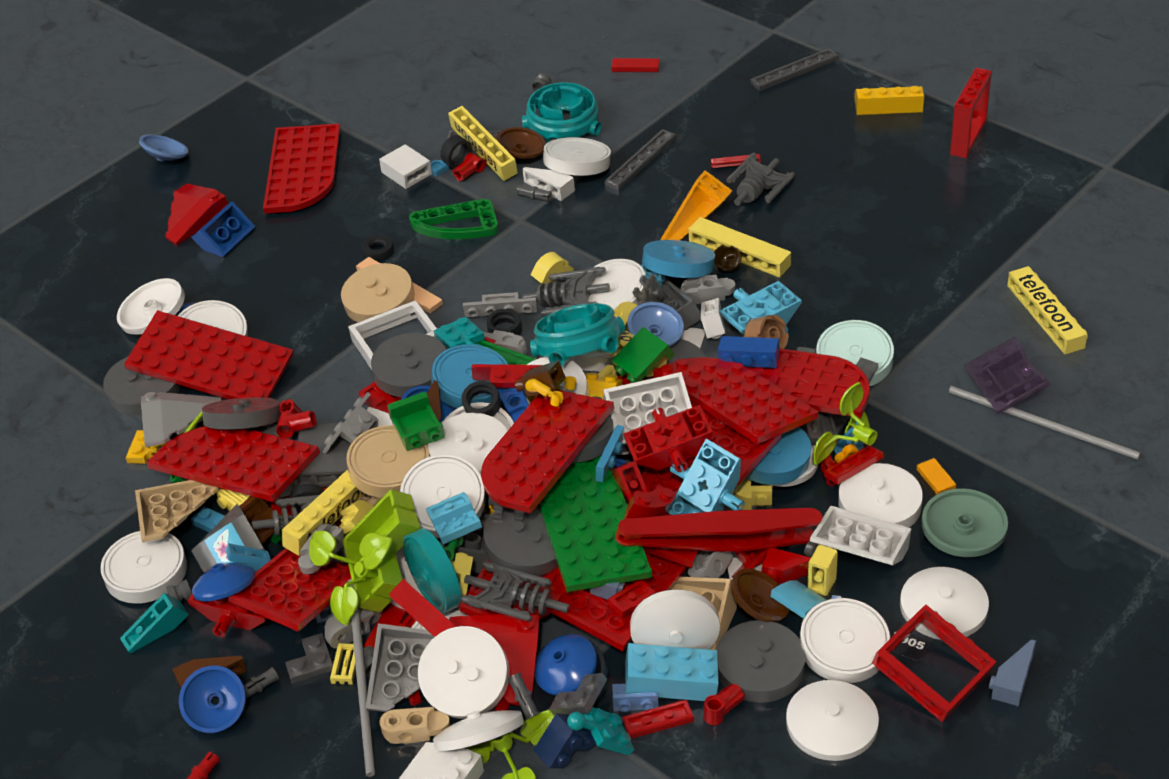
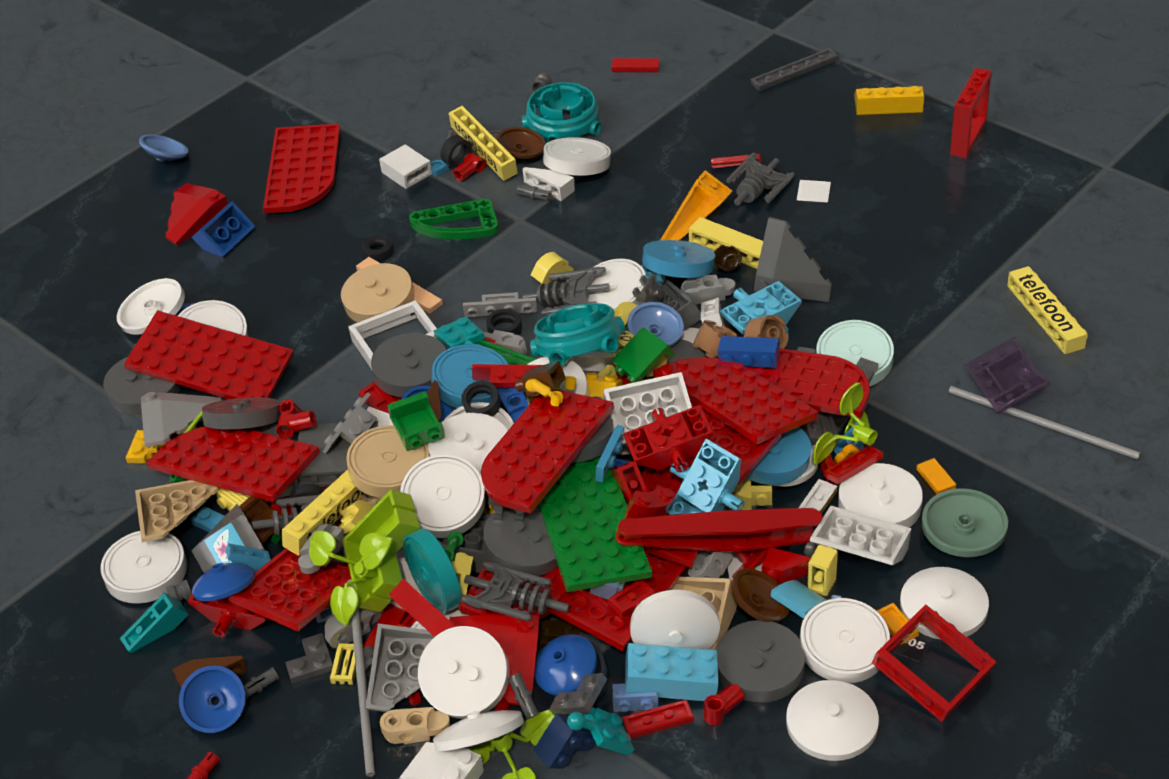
(453, 517): medium azure slope -> none
(552, 629): none -> dark brown plate
(640, 160): flat silver tile -> none
(710, 336): none -> medium nougat brick
(785, 261): none -> dark grey slope
(813, 191): none -> white sticker
(819, 496): none -> white plate
(896, 620): none -> light orange tile
(1012, 675): sand blue slope -> none

